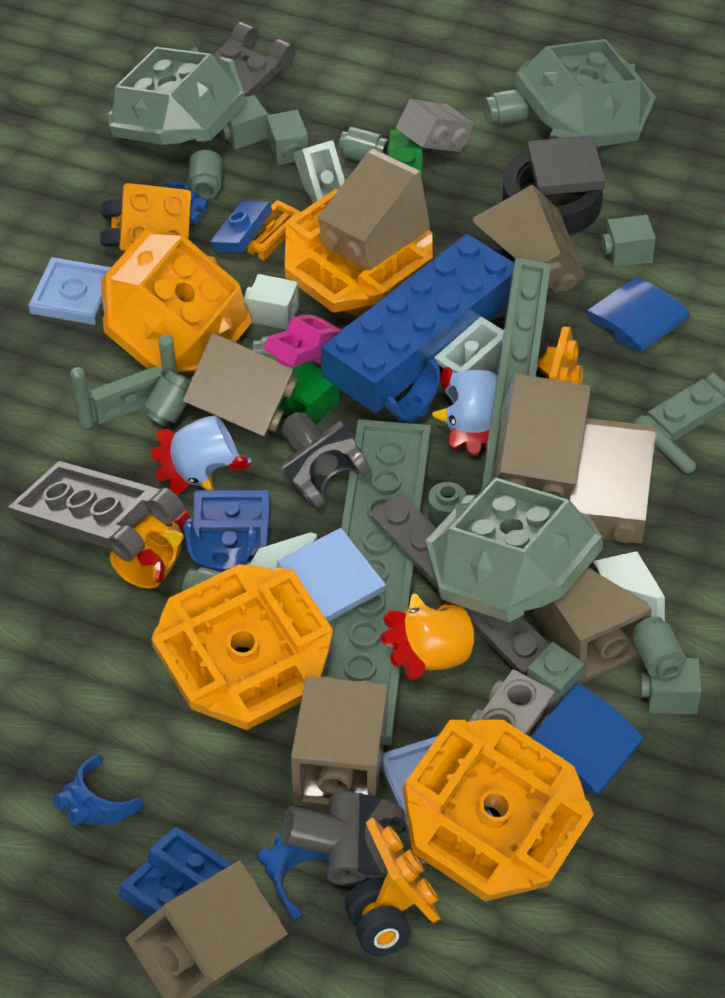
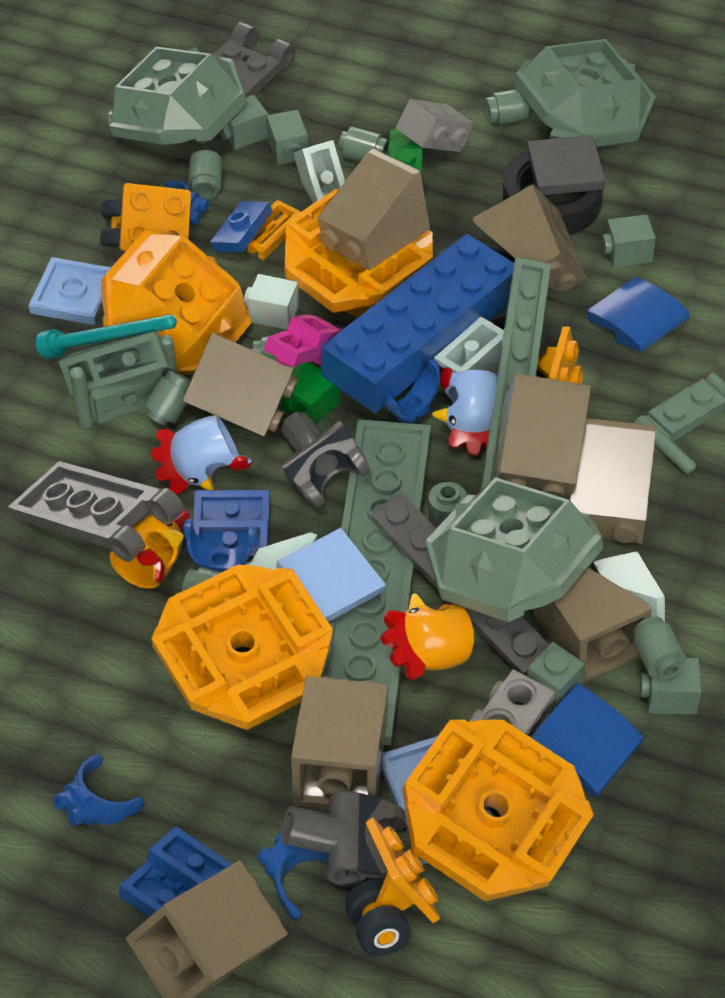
(54, 343): none -> teal piece
(116, 360): none -> sand green slope

